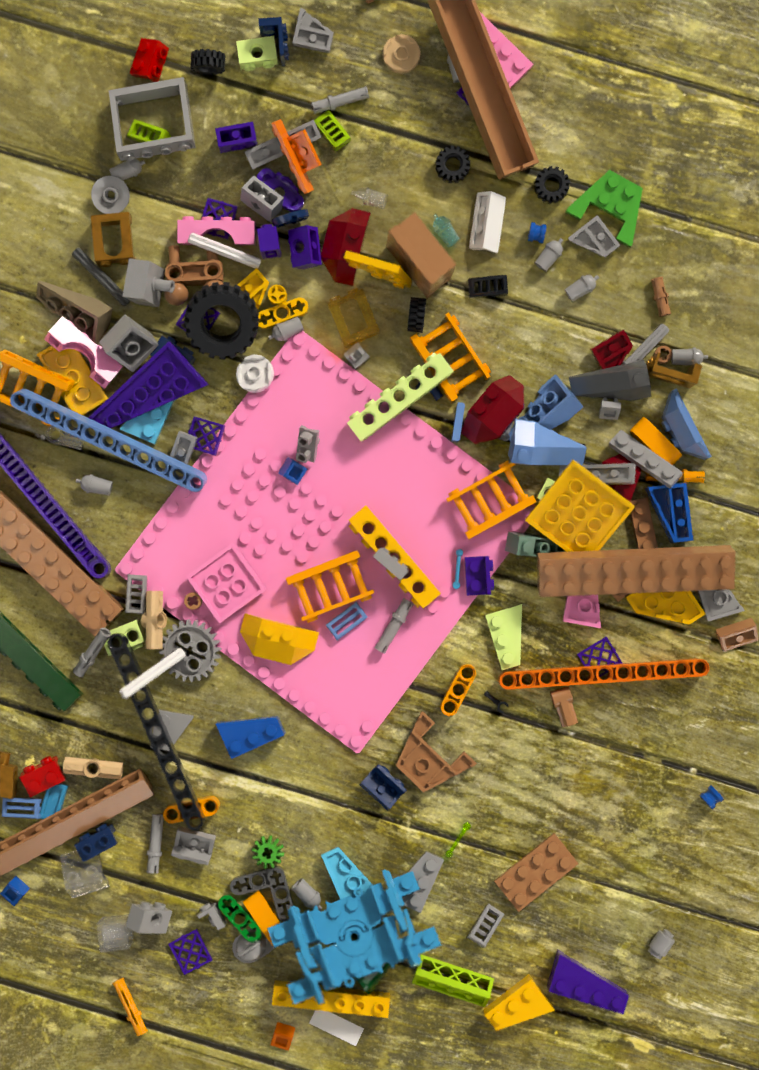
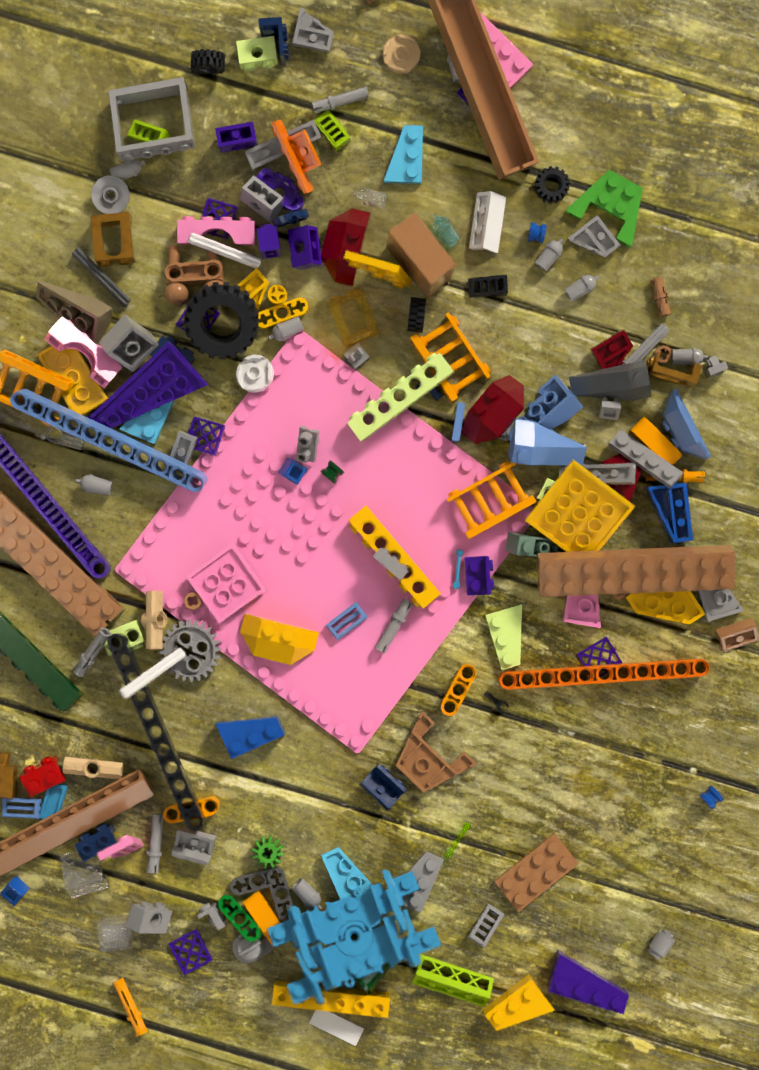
(125, 846): none -> bright pink wing
(128, 607): light grey slope -> none
(145, 283): light grey brick -> none
(149, 59): red bracket -> none
(175, 724): light grey wing -> none
(282, 1036): orange slope -> none
(332, 472): none -> dark green wheel
(333, 567): light orange fence -> none
(407, 157): none -> medium azure wing
(449, 153): black tyre -> none
(562, 701): medium nougat piece -> none
(643, 524): medium nougat plate -> none
(715, 367): none -> light grey tile

